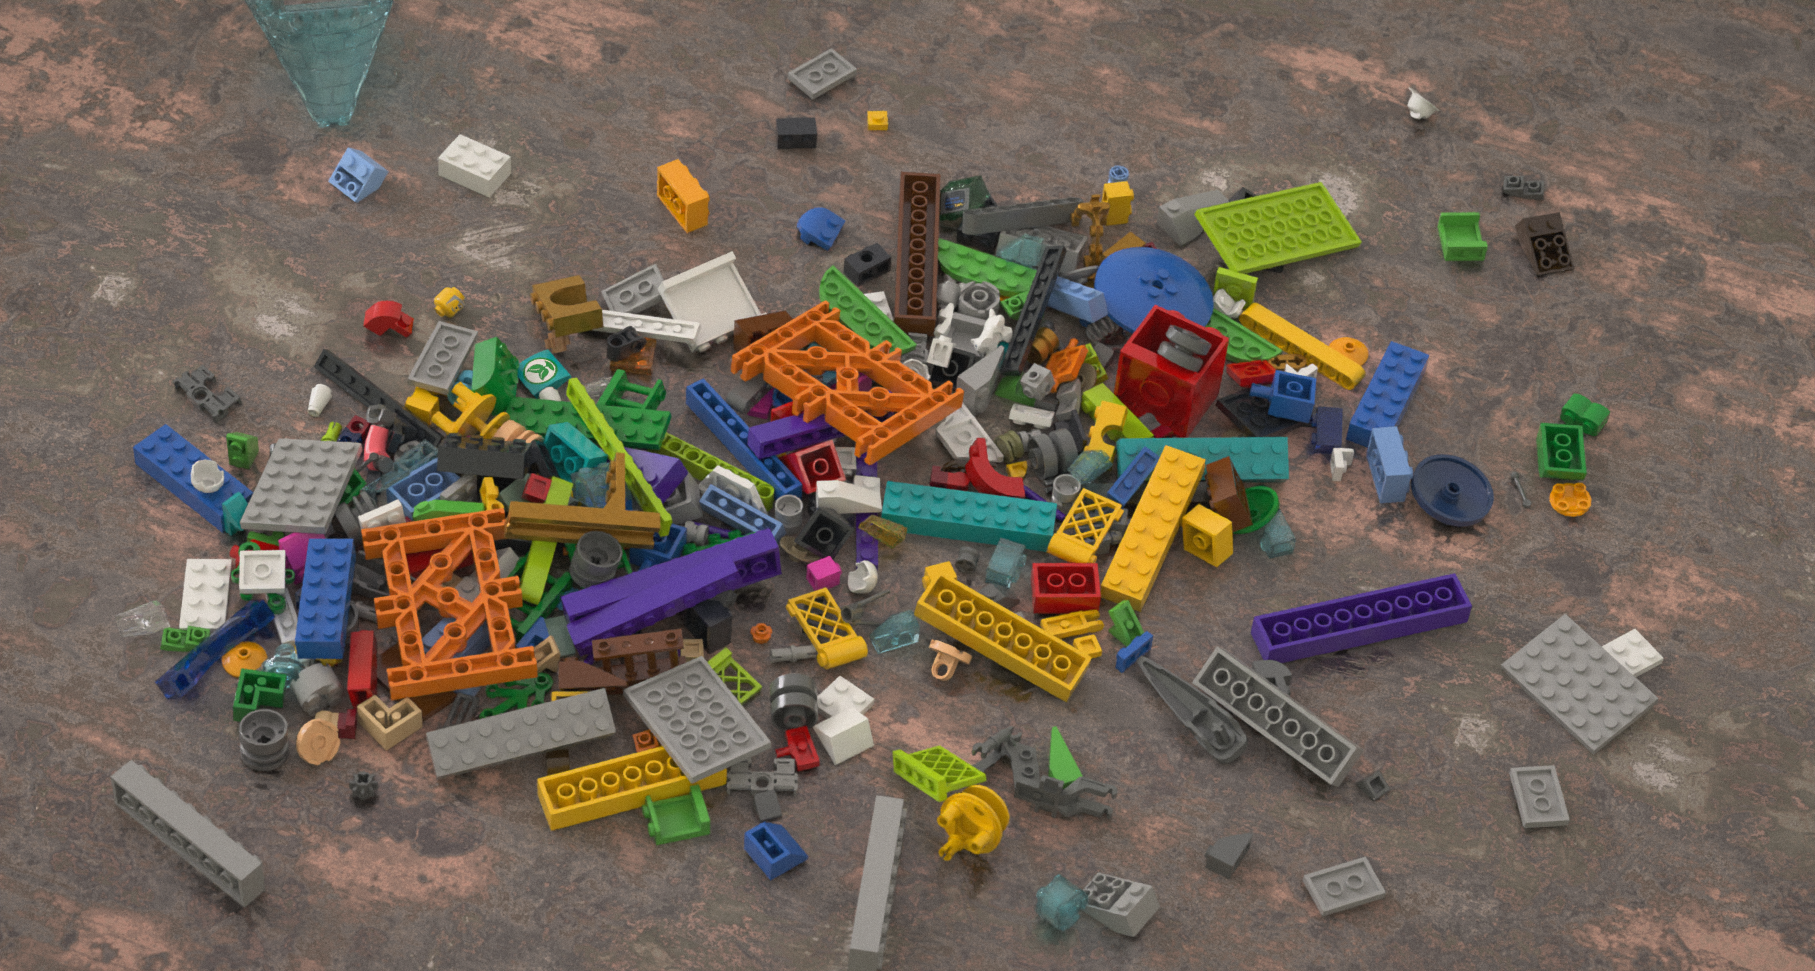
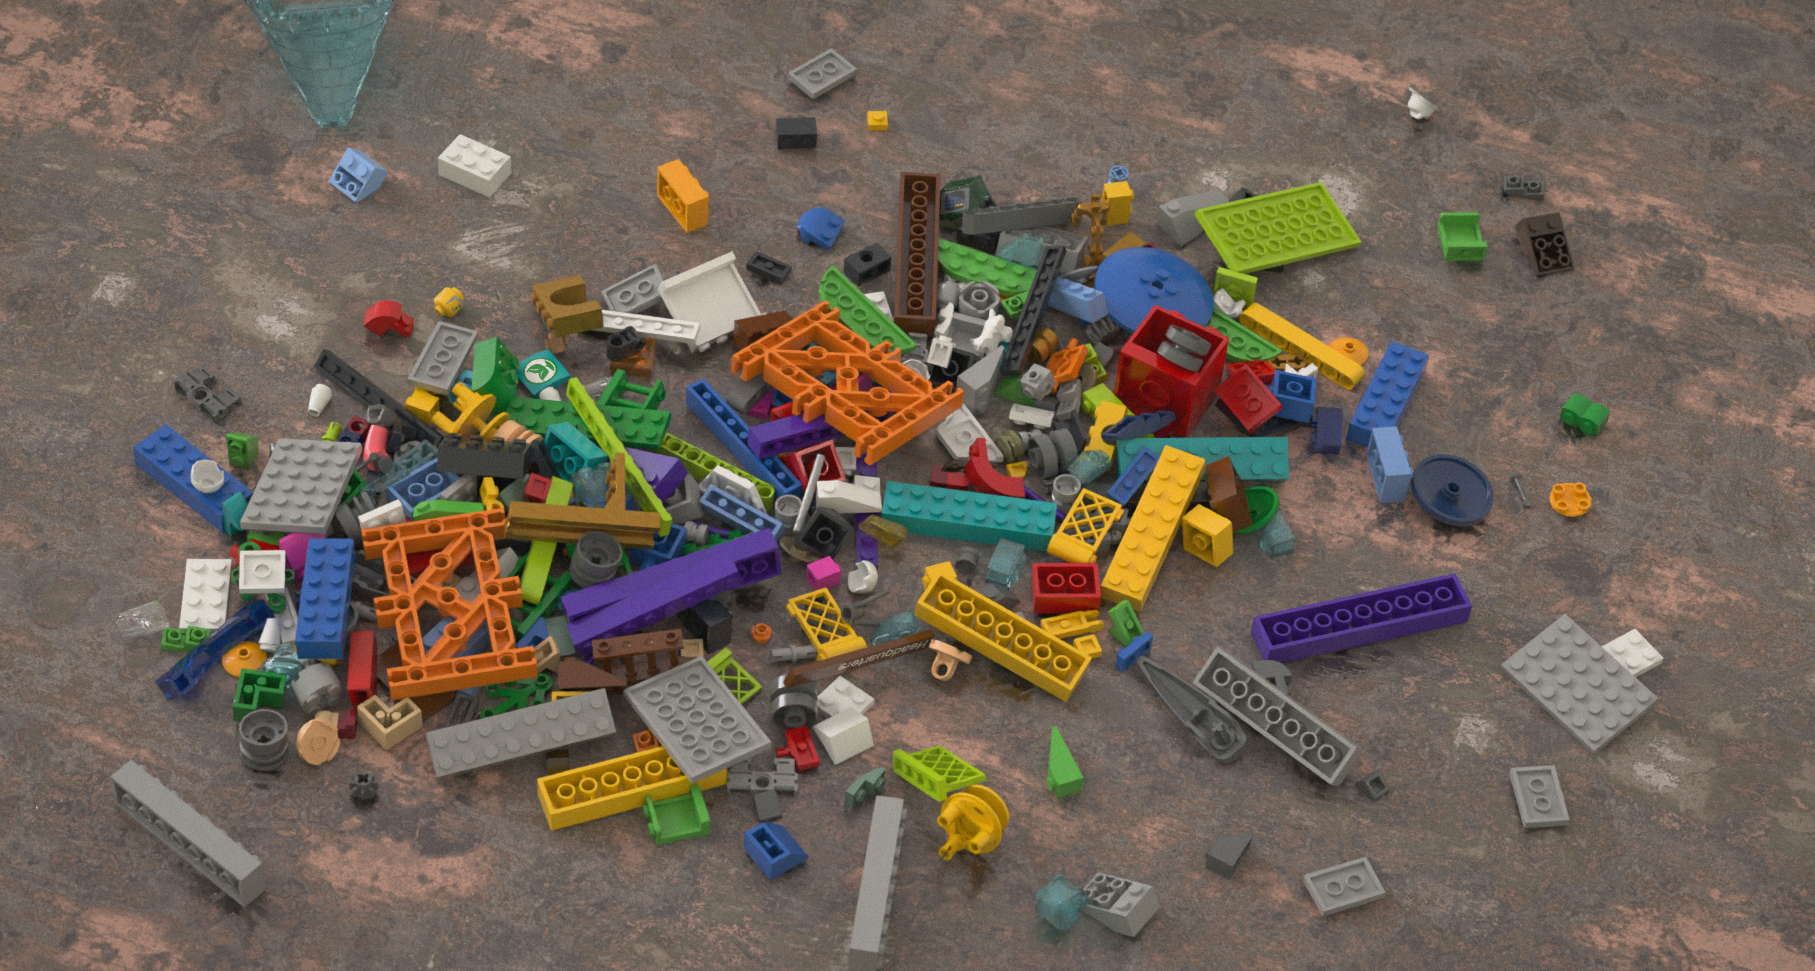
(270, 636): none -> white cone
(768, 267): none -> black plate
(809, 493): none -> light grey bar
(858, 658): none -> reddish brown tile
(866, 784): none -> sand green slope
(1044, 793): dark grey piece -> none
(1136, 426): none -> dark blue slope
(1248, 398): none -> red plate
(1339, 460): white bracket -> none
(1561, 451): green brick -> none

